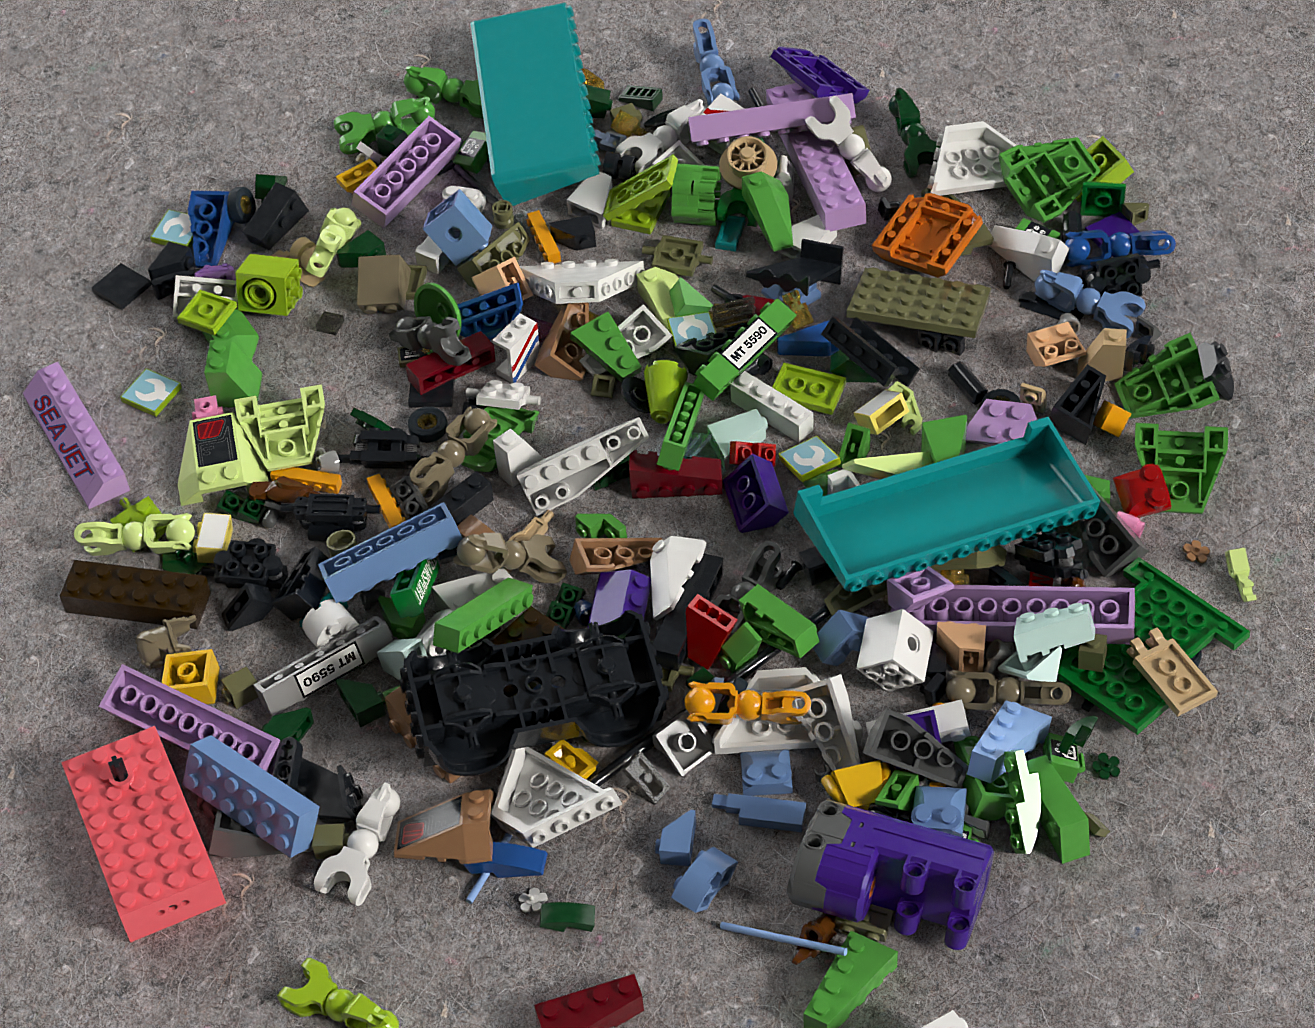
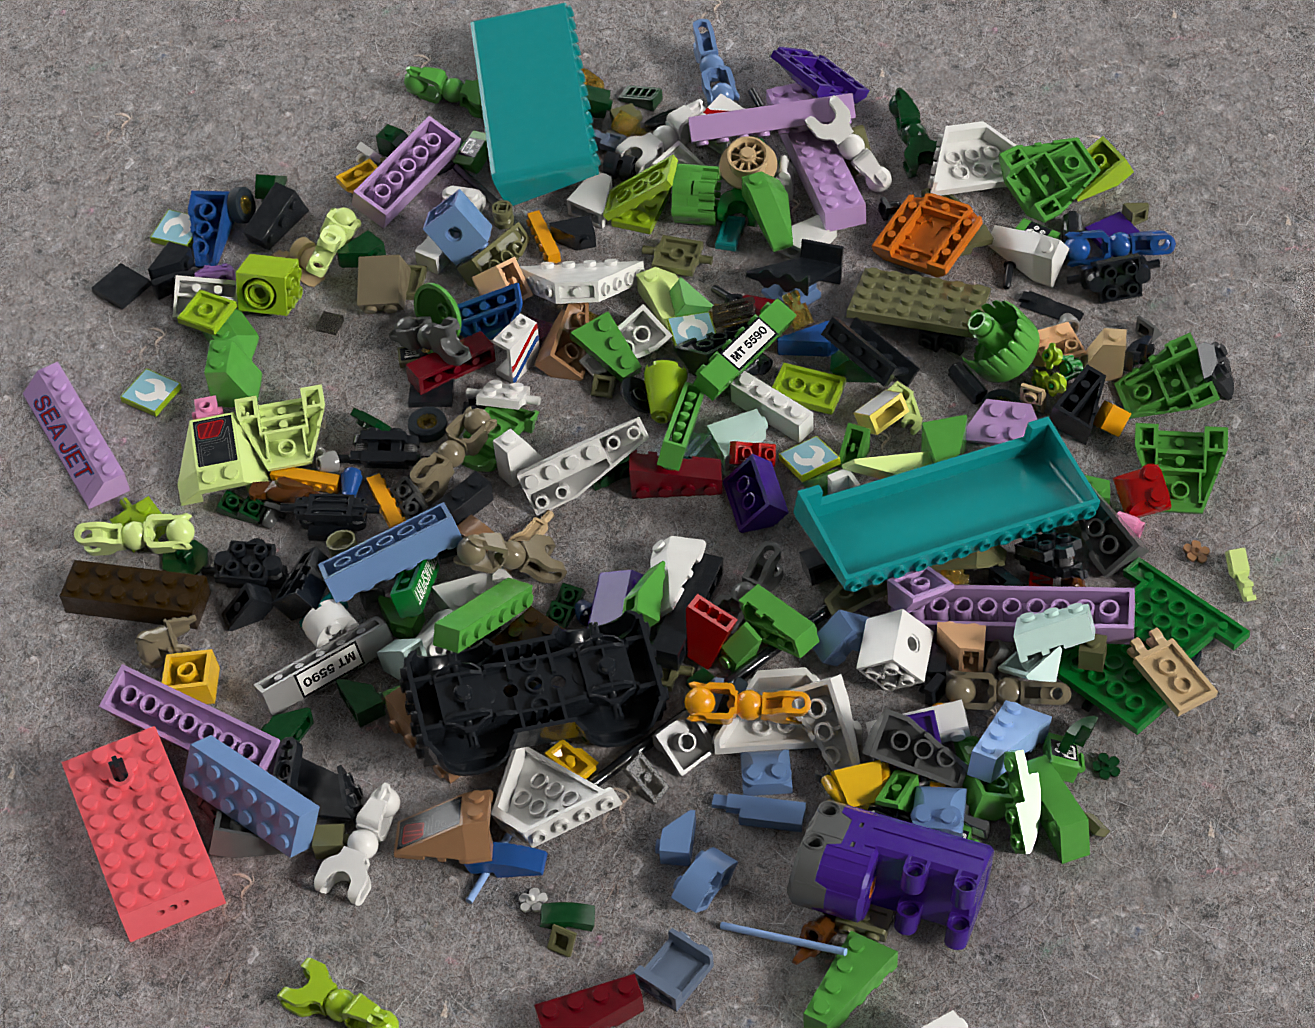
(213, 536): brick -> none
(239, 688): olive brick -> none
(351, 480): none -> blue cone
(365, 128): bright green piece -> none
(561, 940): none -> olive slope
(598, 524): bright green slope -> none
(600, 555): medium nougat wedge -> none
(647, 595): none -> bright green slope
(675, 970): none -> sand blue panel
(789, 574): black piece -> none
(1005, 341): none -> bright green piece
(1058, 381): none -> lime plant
(1102, 198): green slope -> none
(1107, 309): medium blue piece -> none

